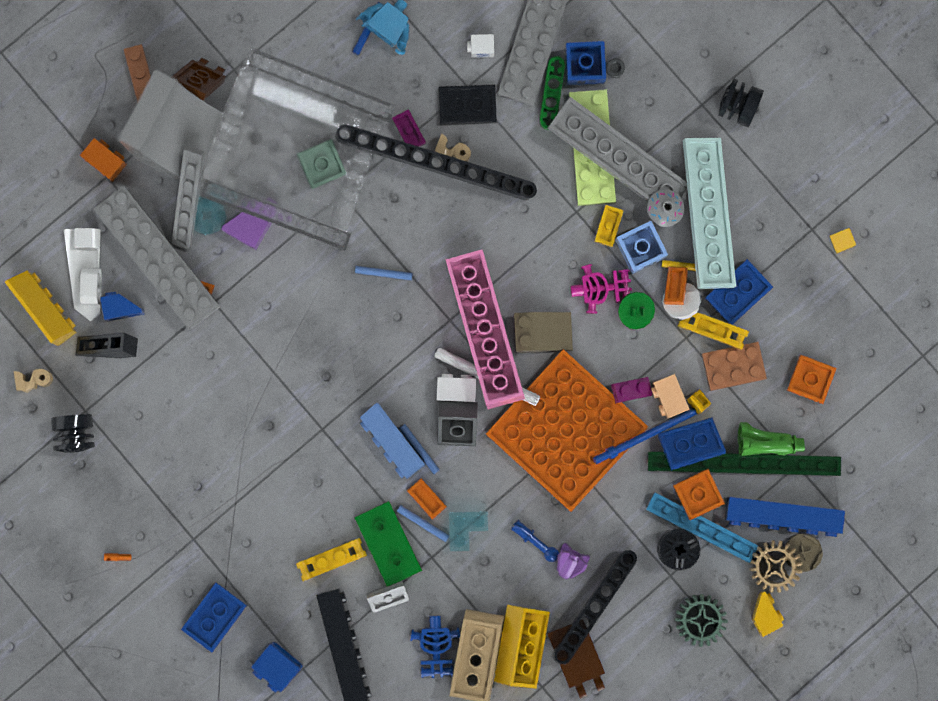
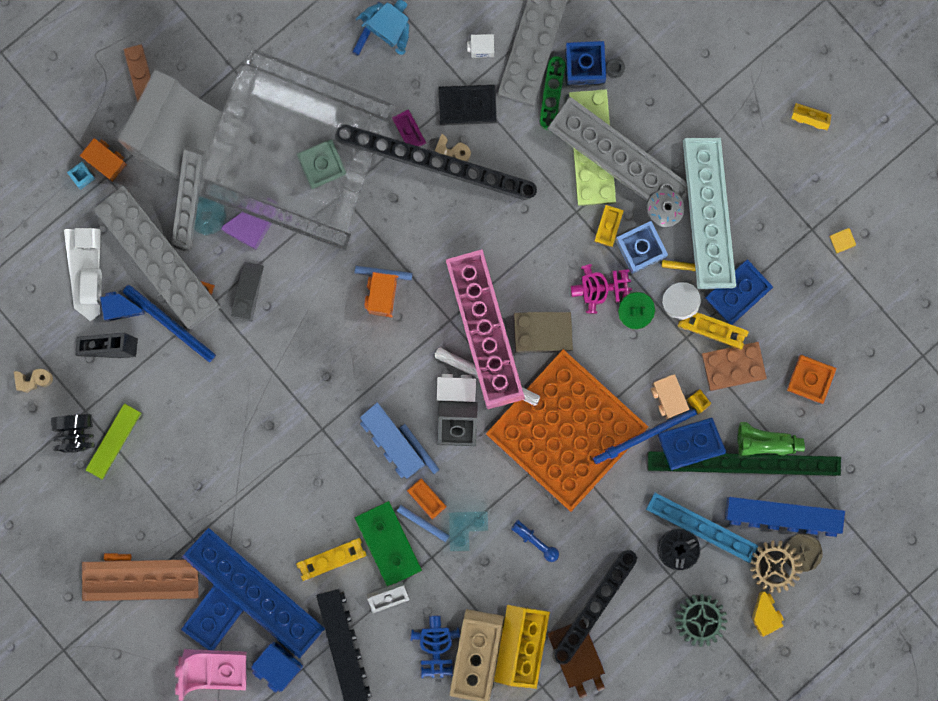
(41, 307): yellow slope -> none
(81, 175): none -> medium azure slope
(113, 441): none -> lime tile
(139, 580): none -> nougat plate
(169, 323): none -> blue axle
(199, 78): reddish brown tile -> none
(210, 671): none -> bright pink bracket
(247, 292): none -> dark grey slope
(253, 593): none -> blue plate
(382, 294): none -> orange brick
(571, 562): medium lavender brick -> none
(631, 390): magenta plate -> none
(676, 286): orange tile -> none
(698, 494): orange plate -> none
(740, 102): black wheel -> none
(811, 116): none -> yellow plate

